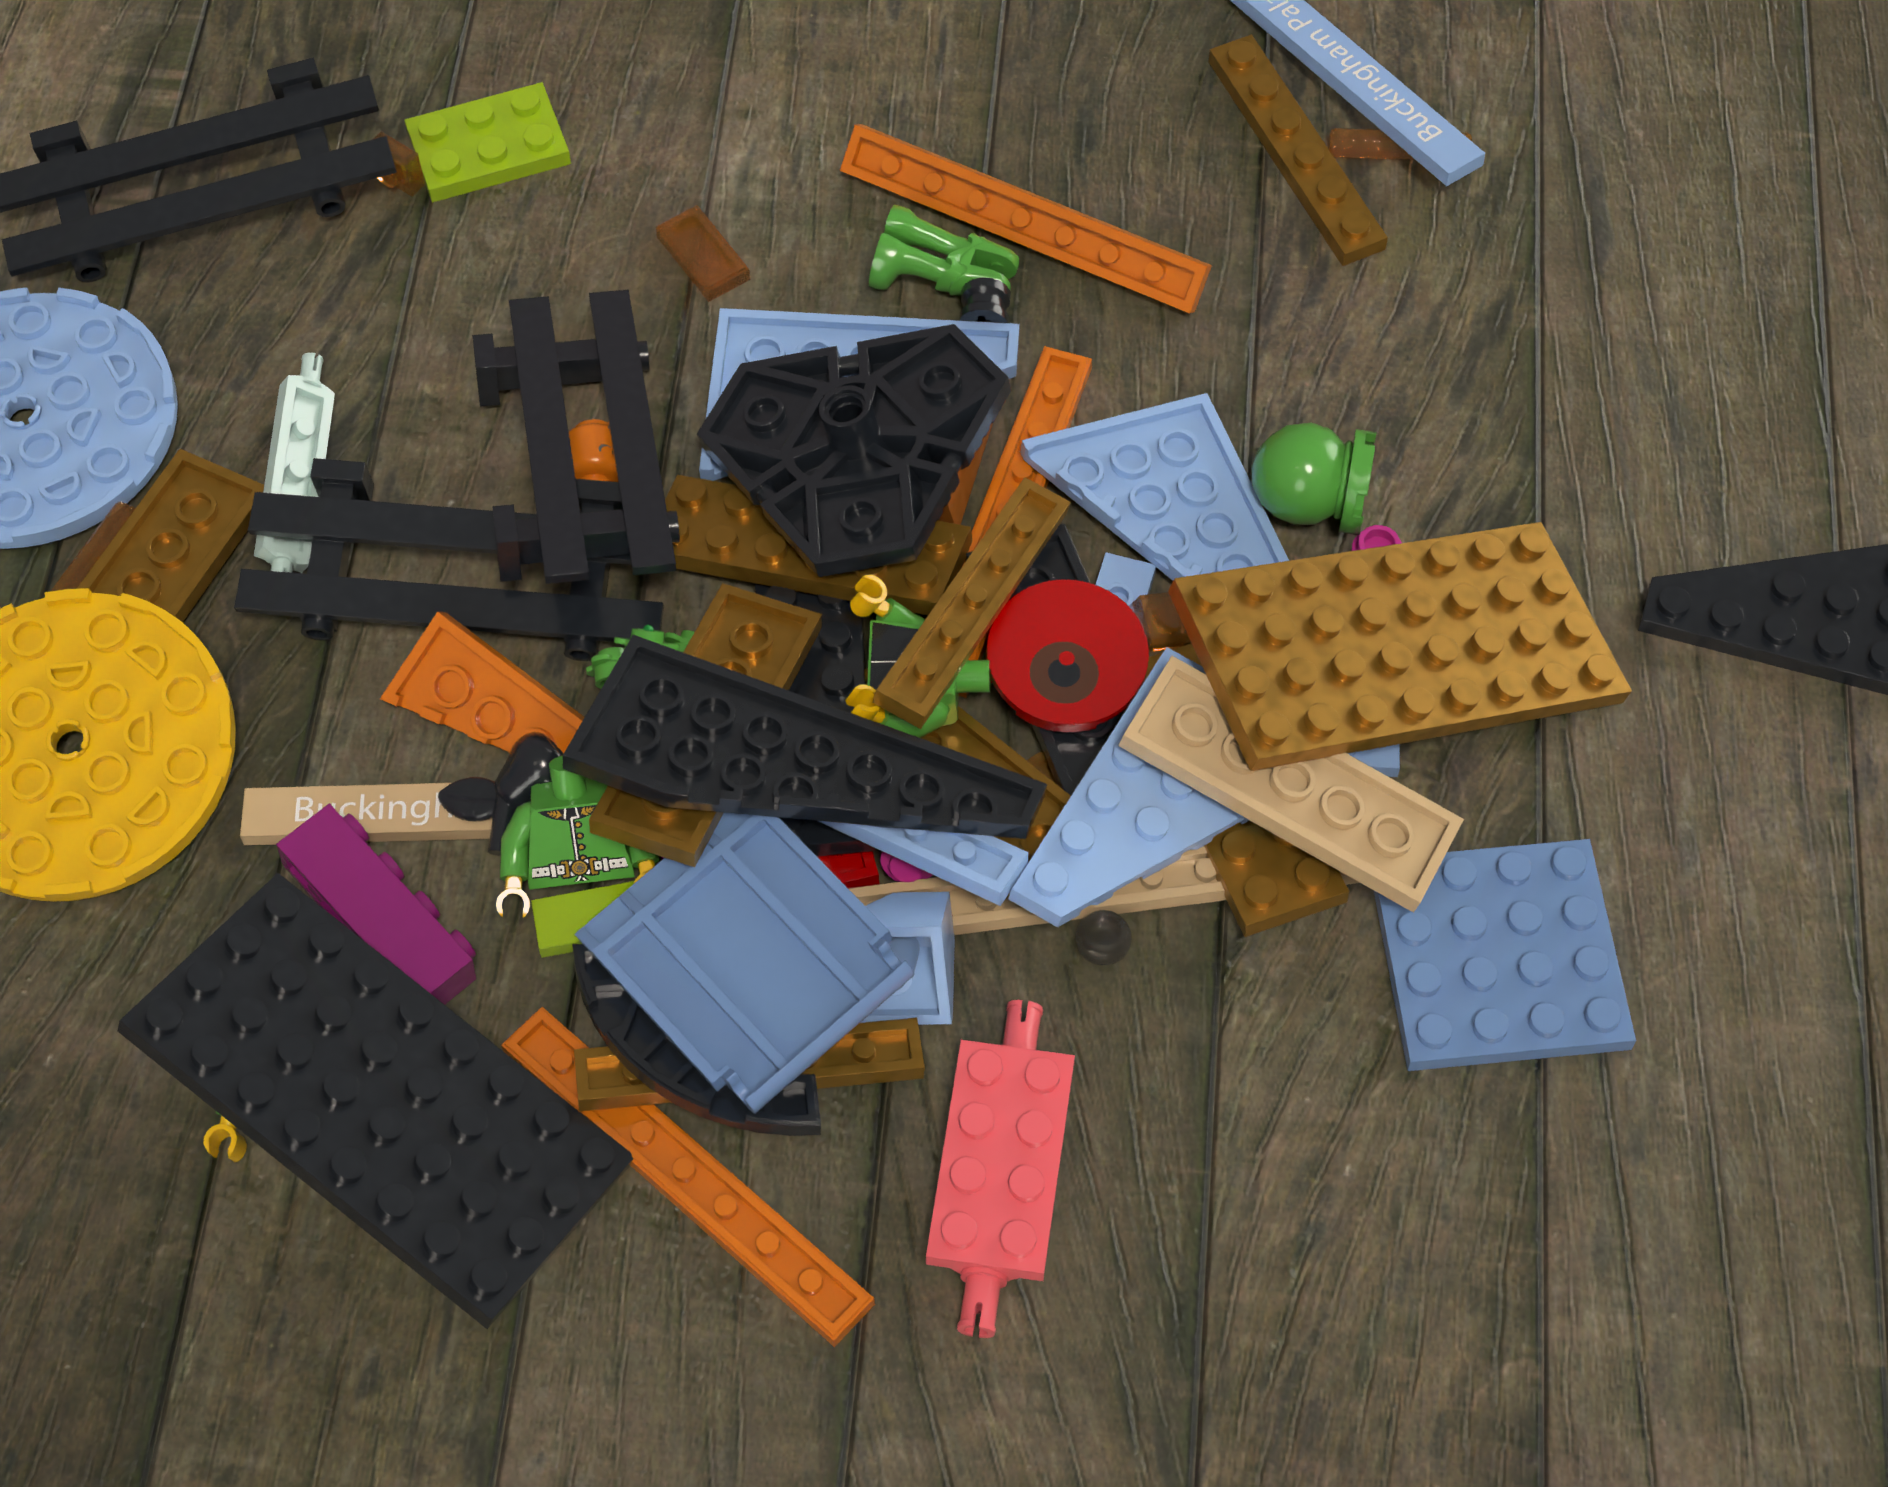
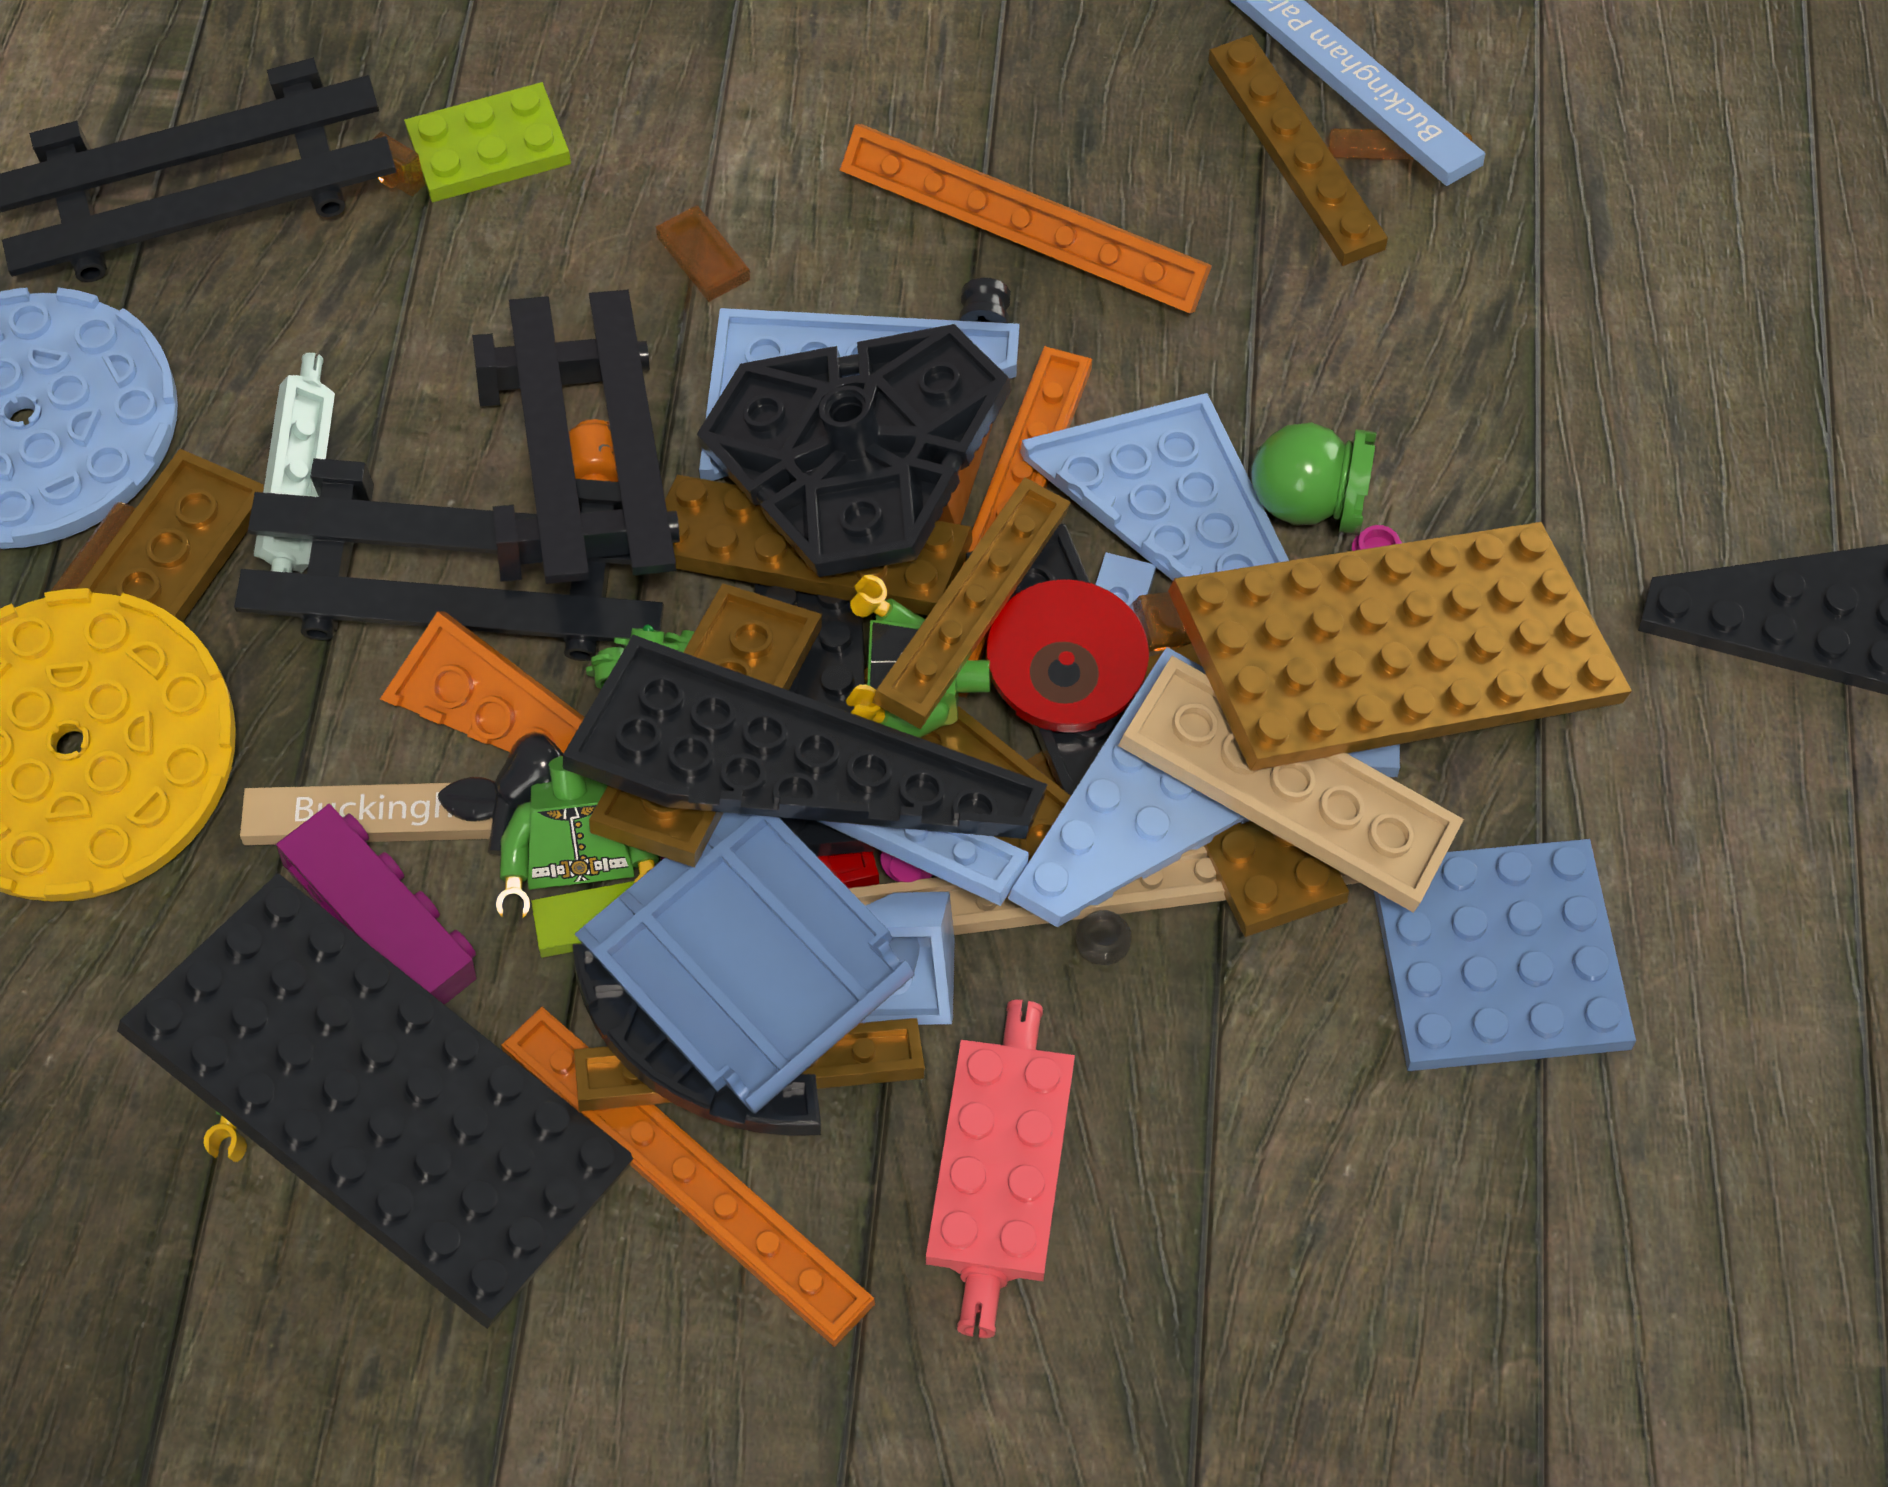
(965, 257): bright green piece -> none

